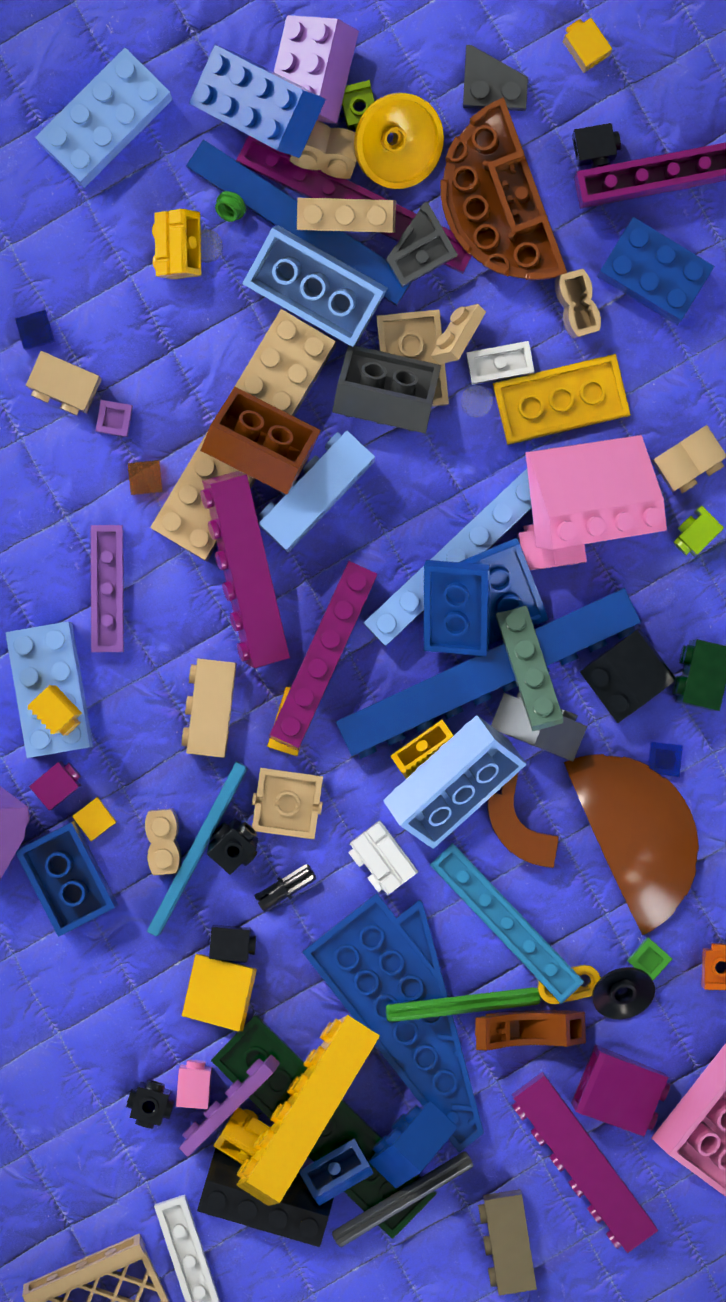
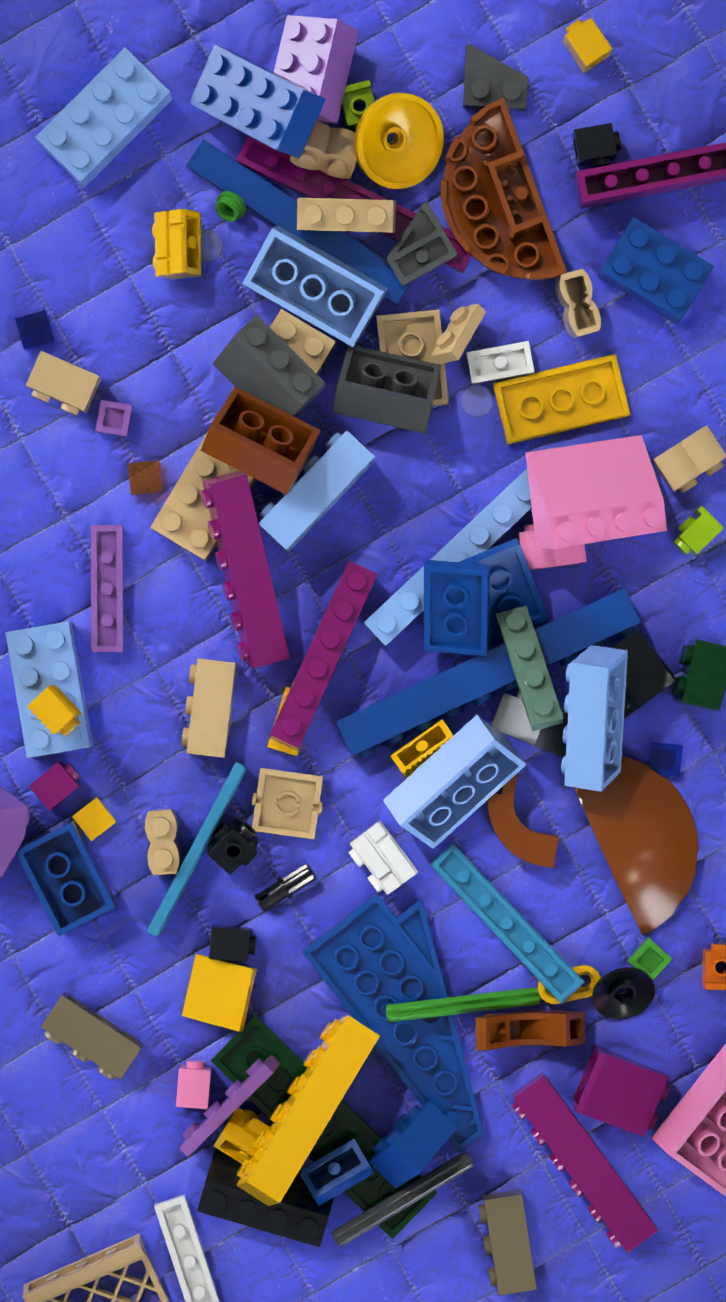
(91, 1037): none -> dark tan brick
(154, 1092): black brick -> none
(268, 368): none -> dark grey slope
(594, 717): none -> light blue brick

